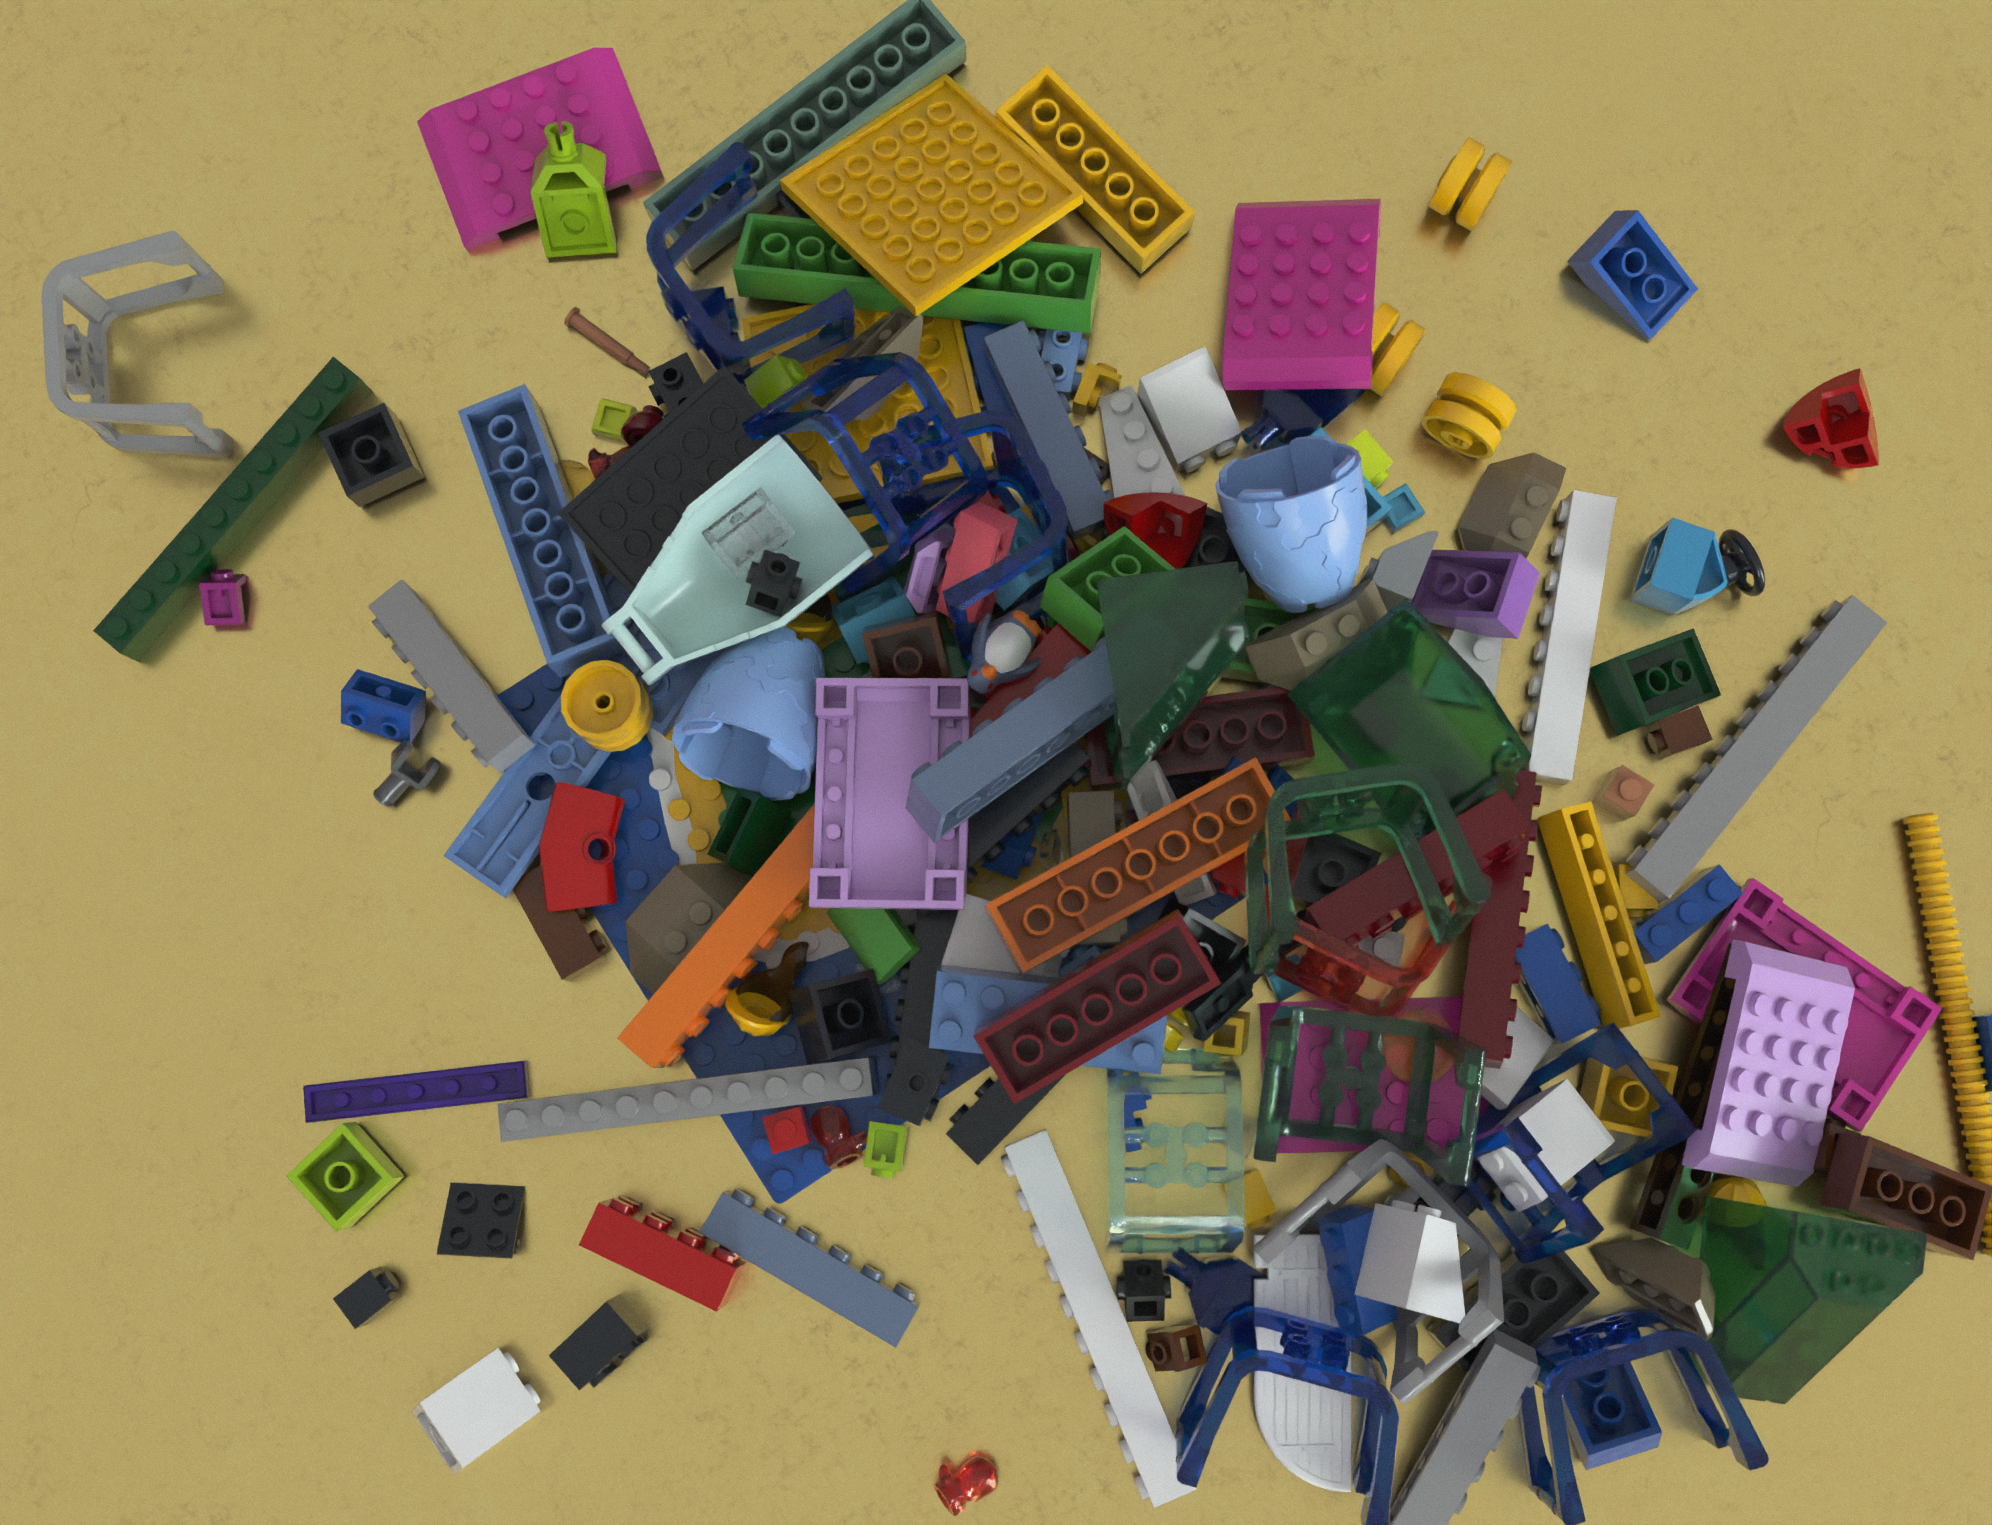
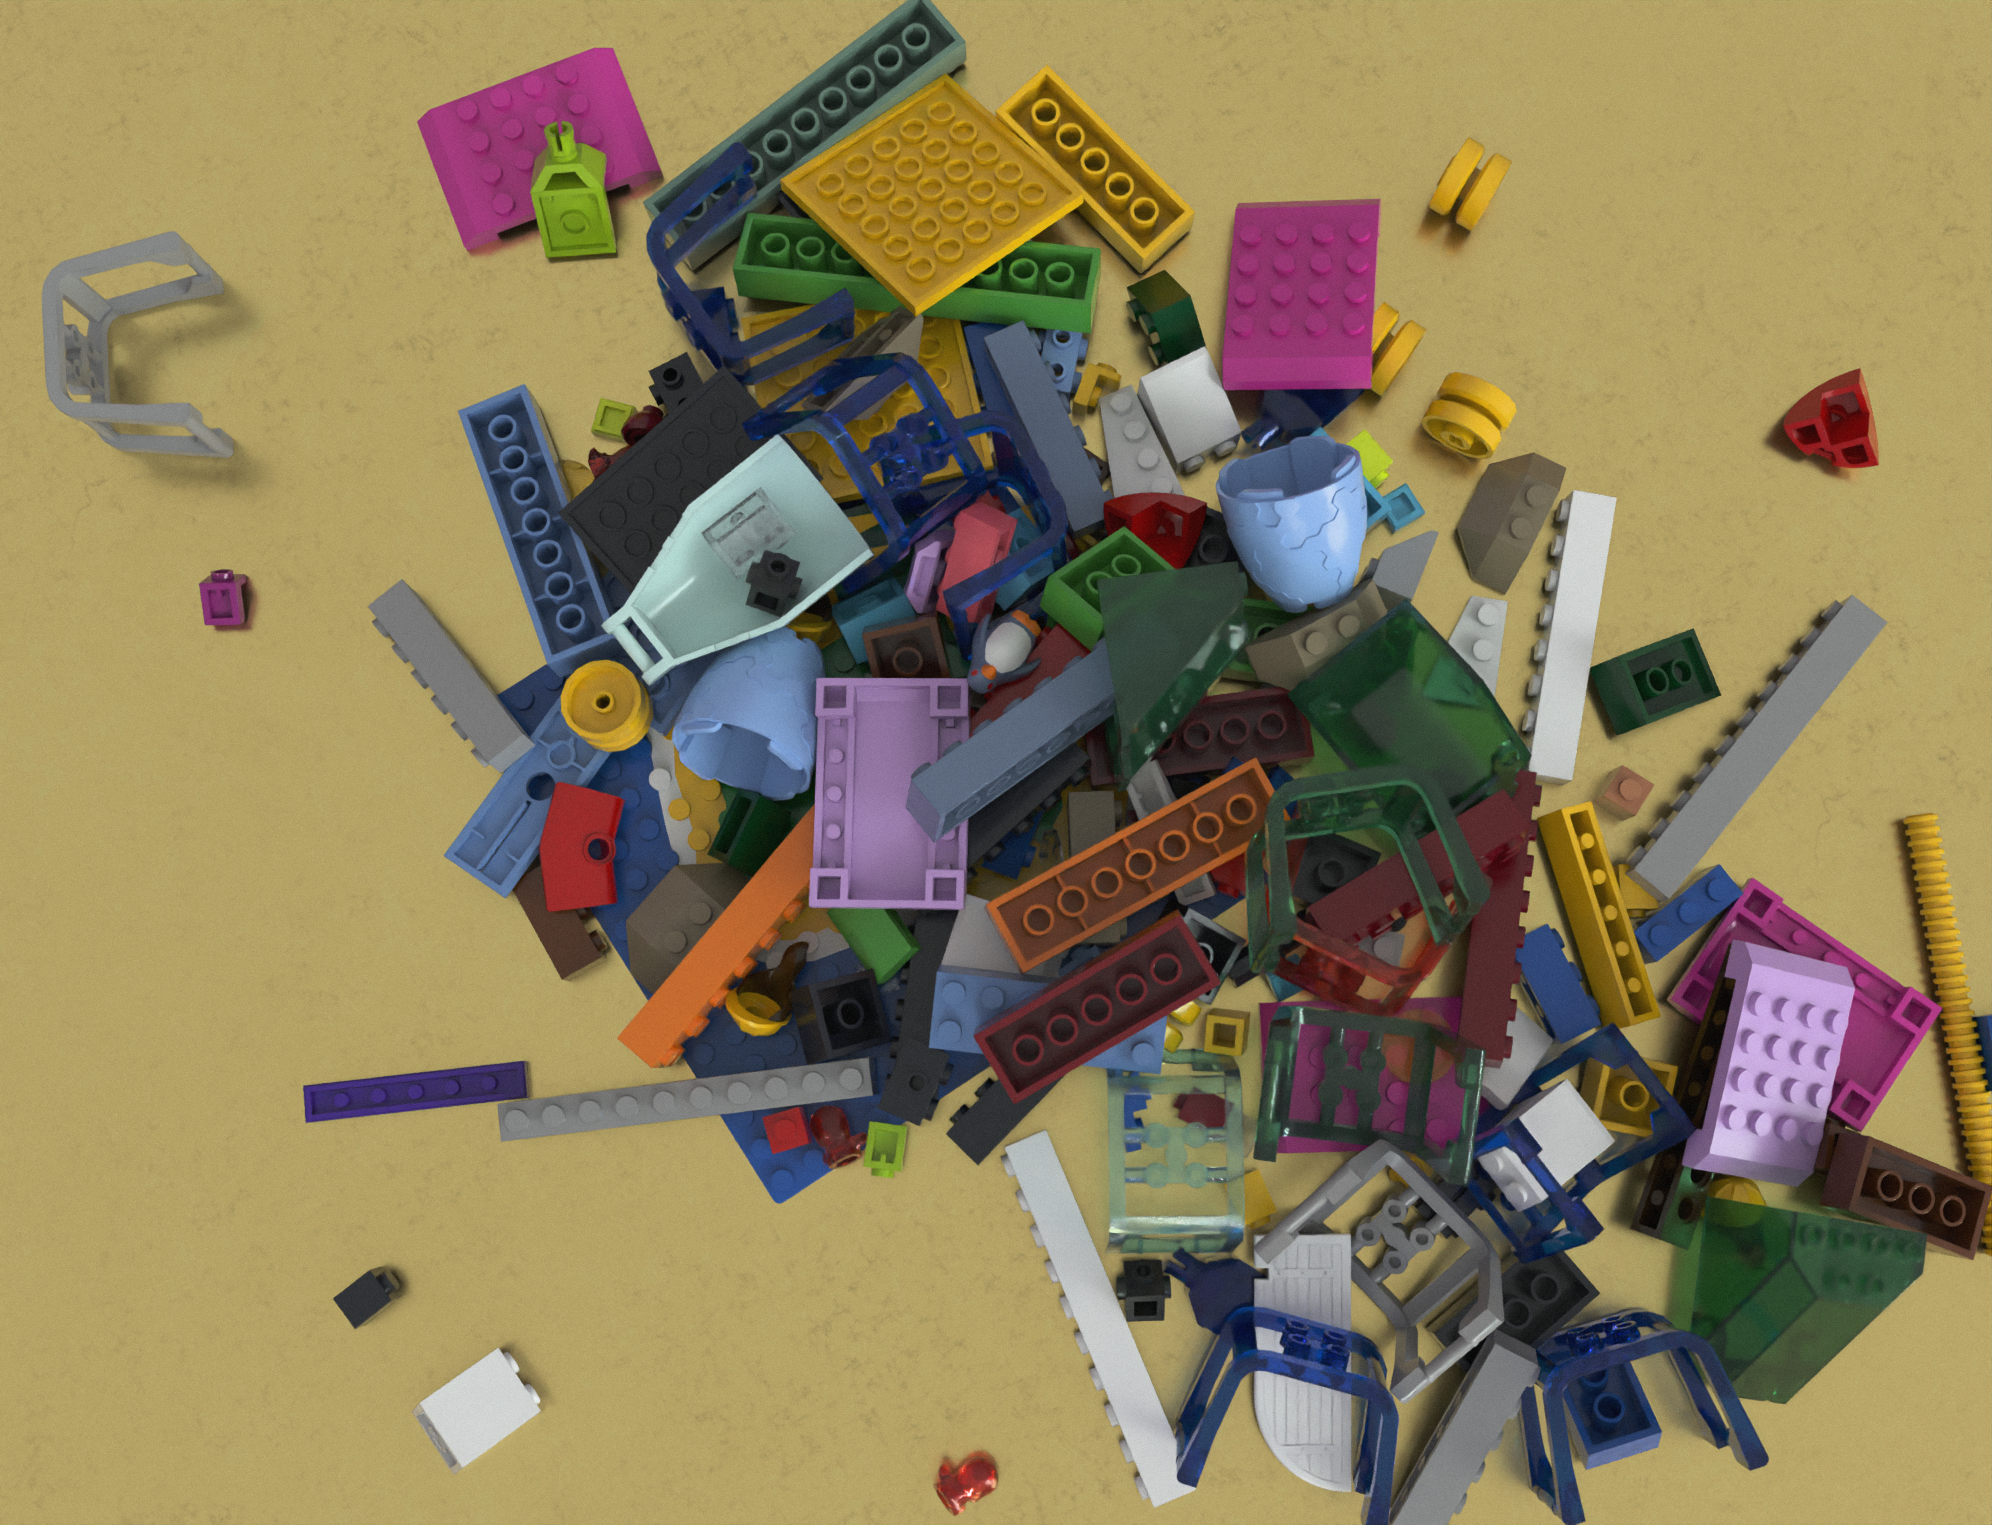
(232, 511): dark green brick -> none
(345, 1176): lime brick -> none
(371, 455): black brick -> none
(383, 706): blue brick -> none
(404, 775): dark grey piece -> none
(481, 1221): black hinge -> none
(595, 1345): black brick -> none
(604, 340): nougat piece -> none
(663, 1253): red brick -> none
(774, 379): lime brick -> none
(811, 1267): sand blue brick -> none
(1165, 315): none -> dark green brick
(1166, 1351): reddish brown brick -> none
(1201, 1108): none -> dark red brick
(1217, 1005): black hinge -> none
(1344, 1242): blue brick -> none
(1413, 1261): white slope -> none
(1477, 591): medium lavender slope -> none
(1633, 272): blue slope -> none
(1663, 1281): dark tan wedge -> none
(1678, 733): reddish brown brick -> none
(1690, 567): dark azure piece -> none

